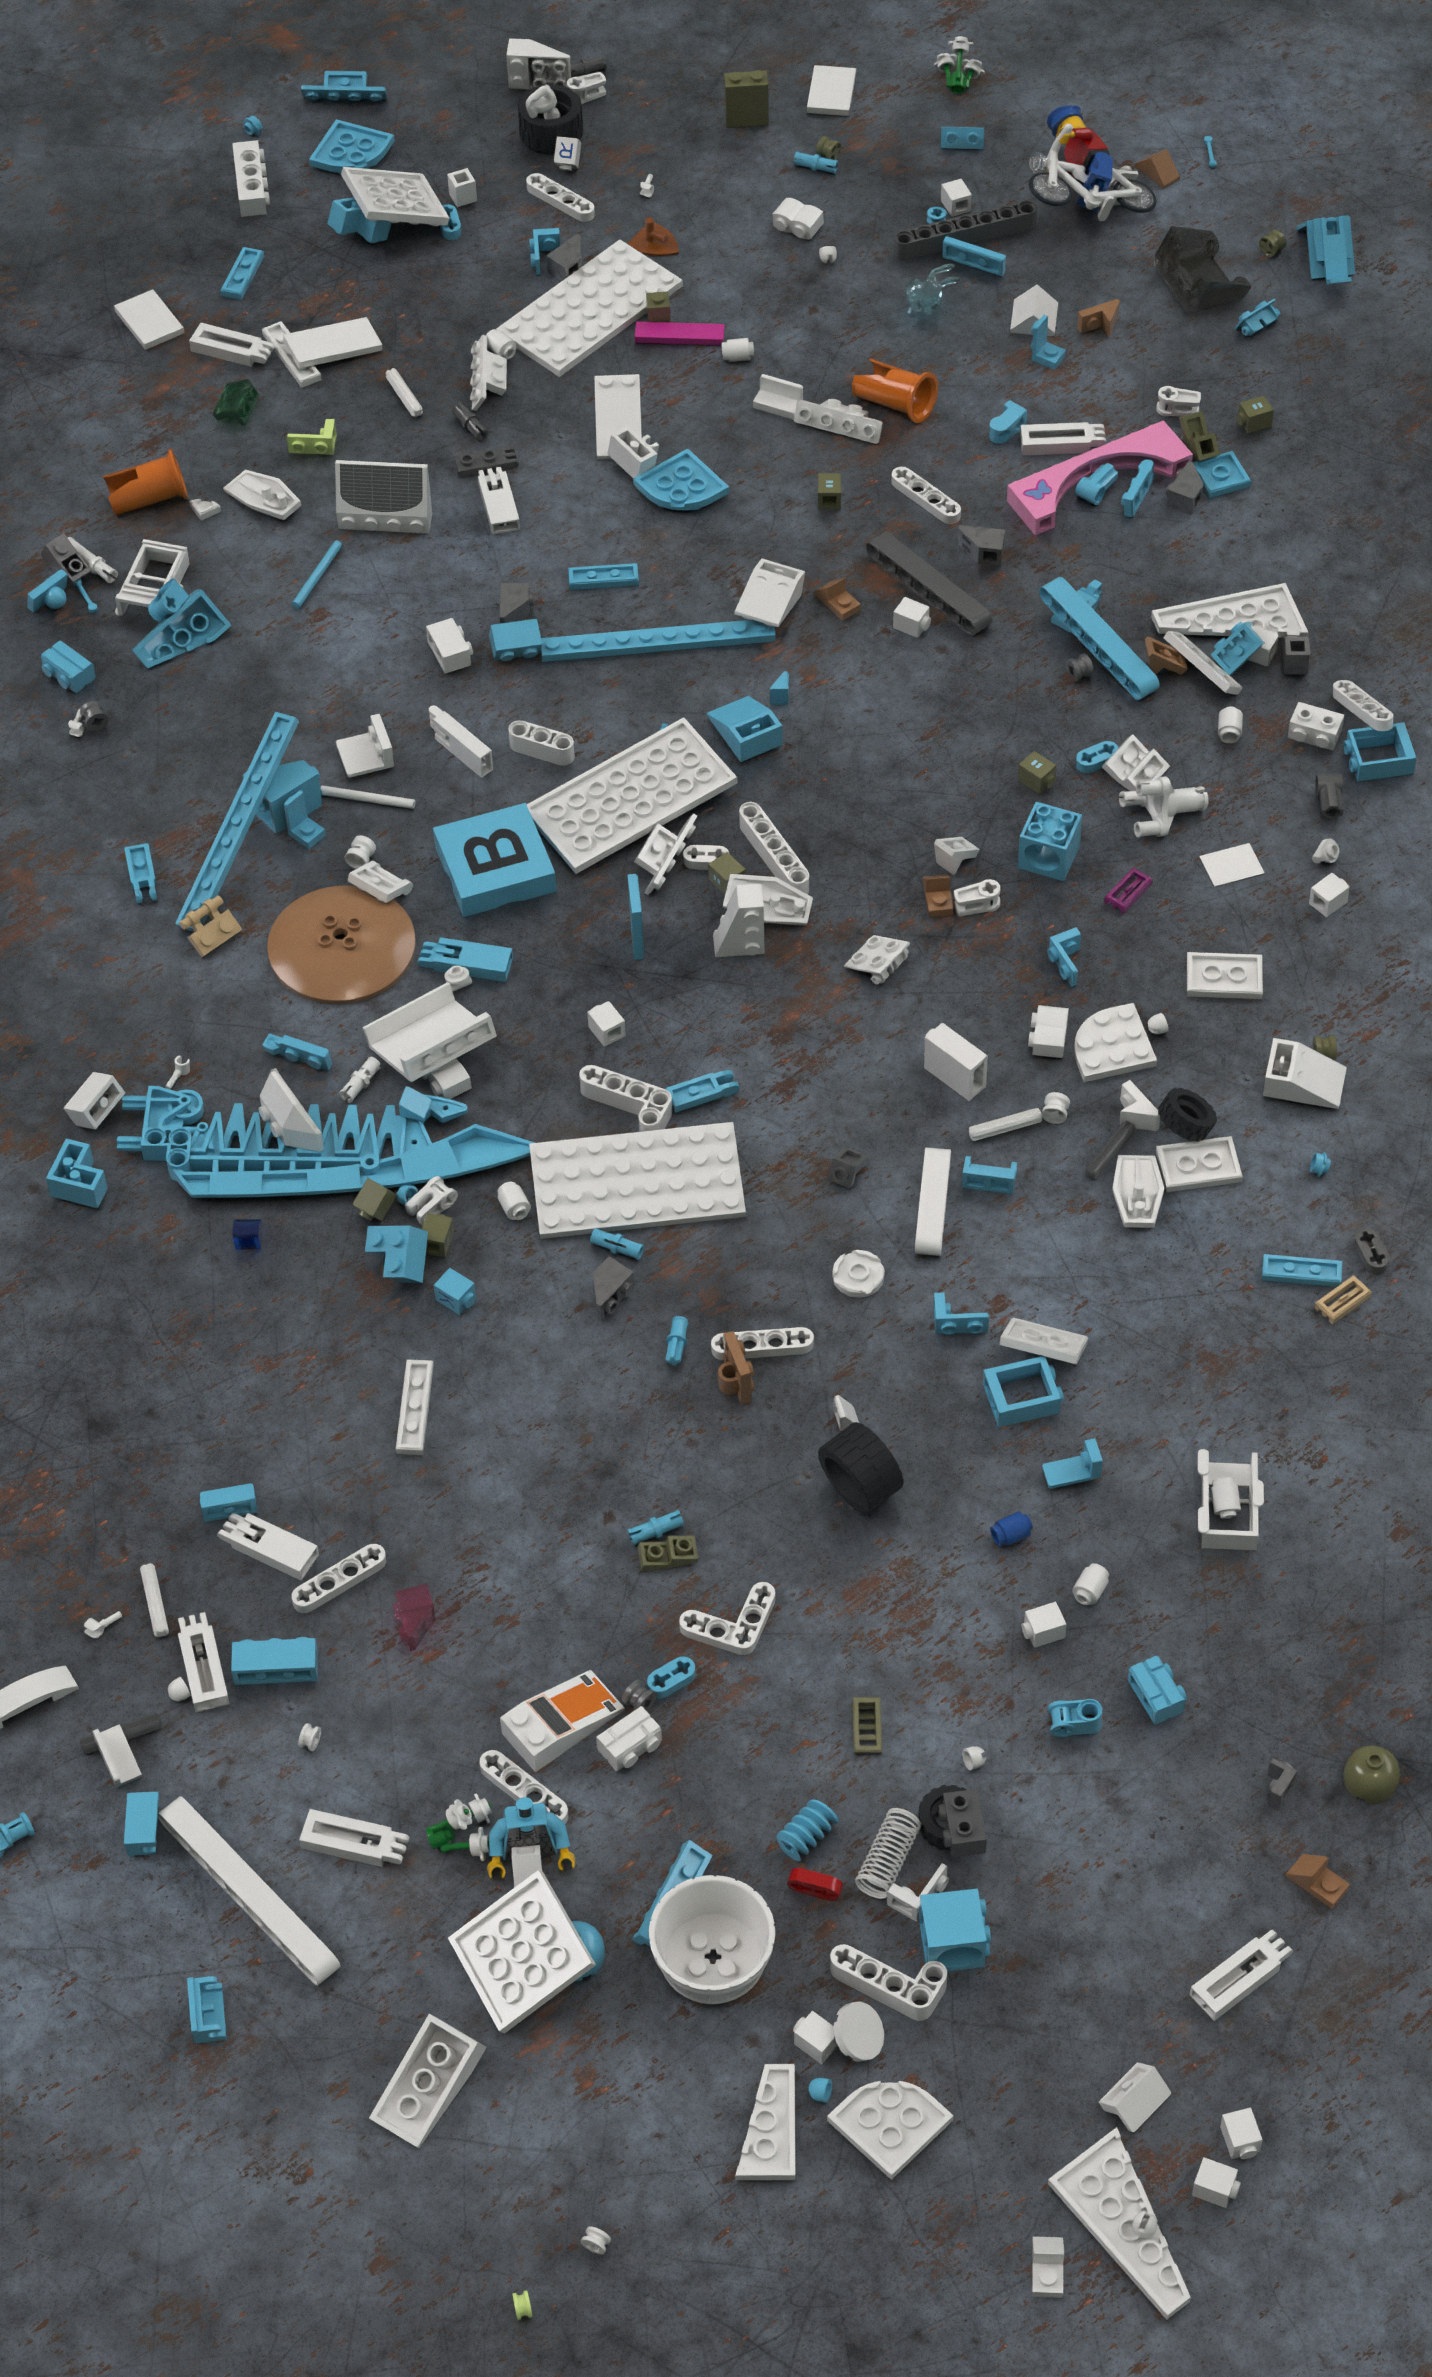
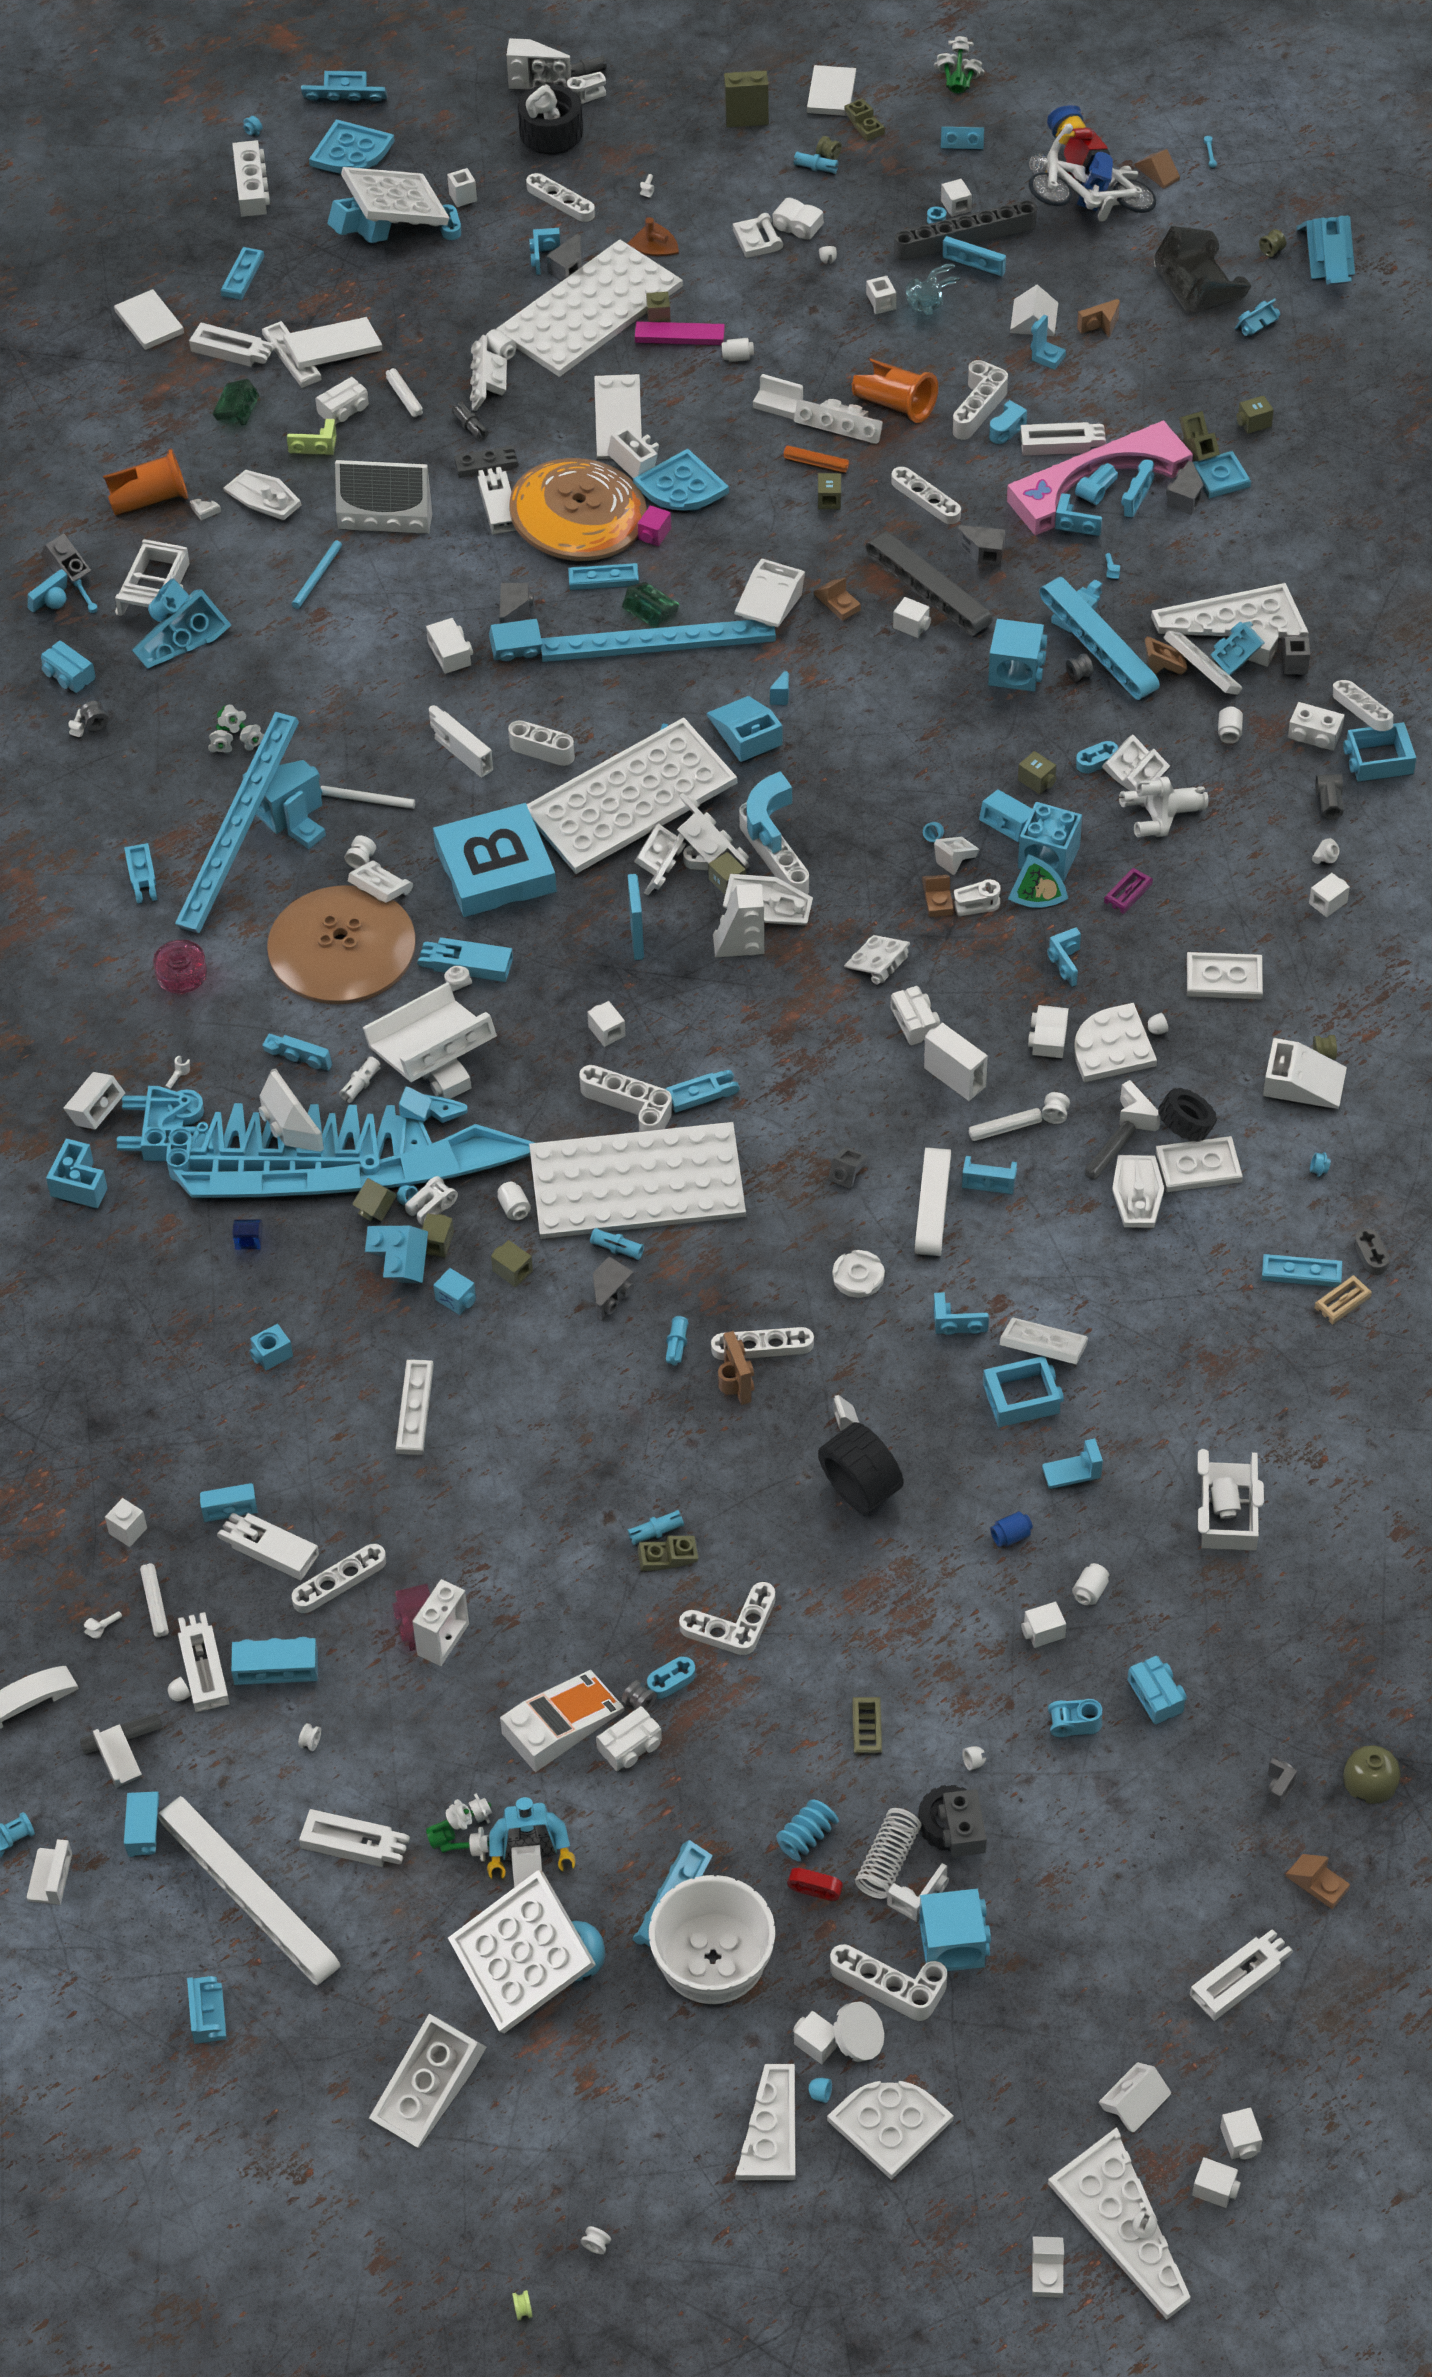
(50, 1874): none -> white panel
(95, 563): white pin -> none
(126, 1522): none -> white brick
(180, 966): none -> clear pink wheel
(213, 933): tan plate -> none
(230, 720): none -> white plant
(274, 1339): none -> medium azure brick
(342, 400): none -> white brick
(366, 751): white bracket -> none
(441, 1616): none -> white window
(511, 1263): none -> olive brick
(526, 1786): white beam -> none
(556, 524): none -> dish
(567, 153): white brick -> none
(648, 603): none -> clear green bracket
(654, 525): none -> dark pink brick
(704, 836): none -> white bracket
(750, 238): none -> white plate
(763, 800): none -> medium azure arch
(816, 459): none -> orange axle
(863, 119): none -> olive slope
(881, 294): none -> white brick
(914, 1014): none -> white brick
(930, 833): none -> medium azure hinge
(989, 389): none -> white beam
(1005, 814): none -> medium azure hinge
(1017, 655): none -> medium azure brick
(1038, 885): none -> shield
(1074, 521): none -> medium azure bracket
(1113, 571): none -> medium azure hand
(1180, 401): white piece -> none
(1231, 864): white sticker -> none

